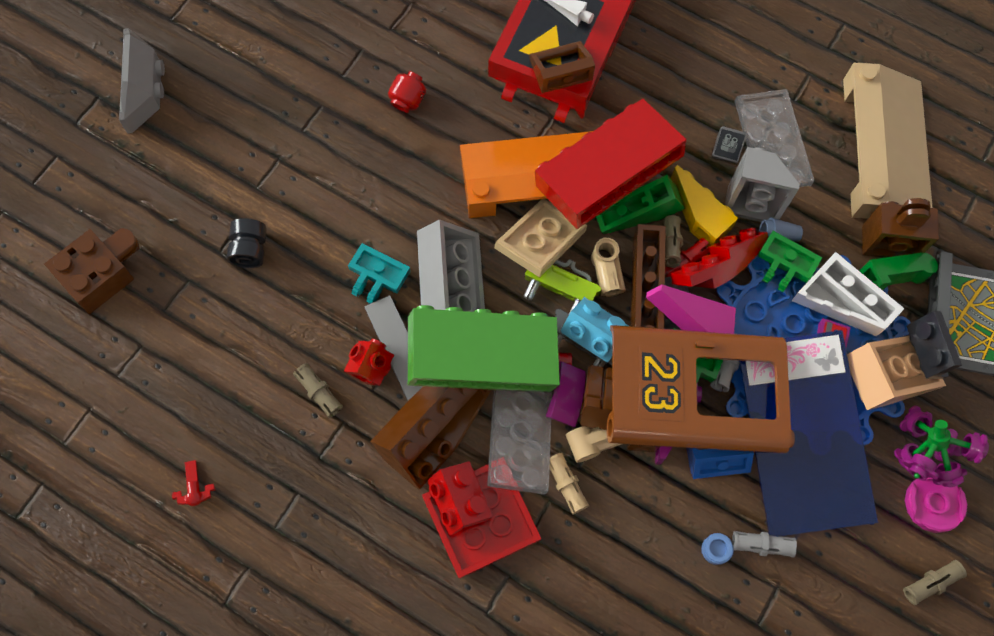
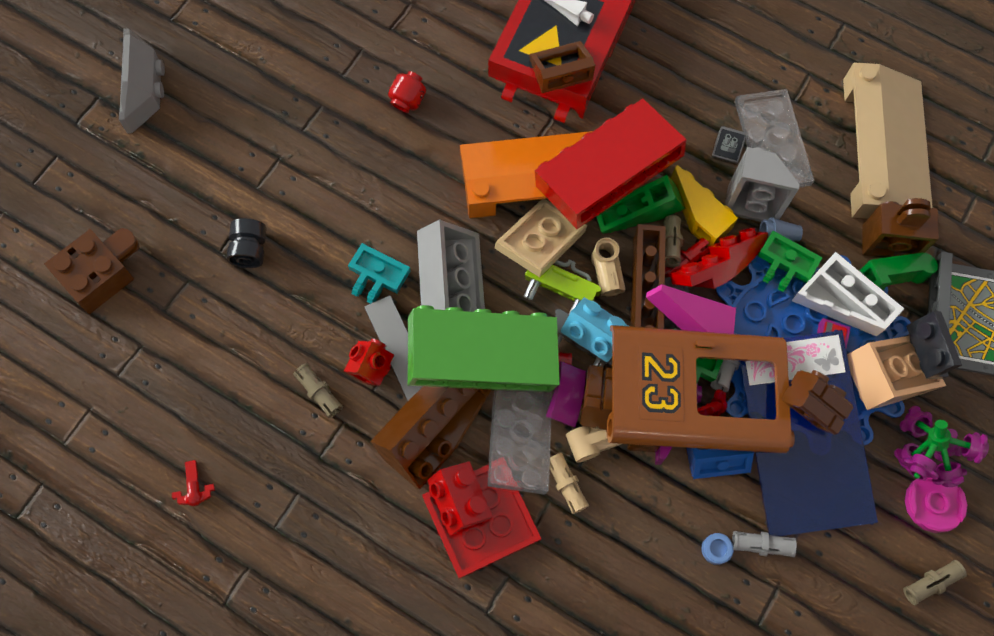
(716, 406): none -> red piece
(818, 401): none -> reddish brown brick

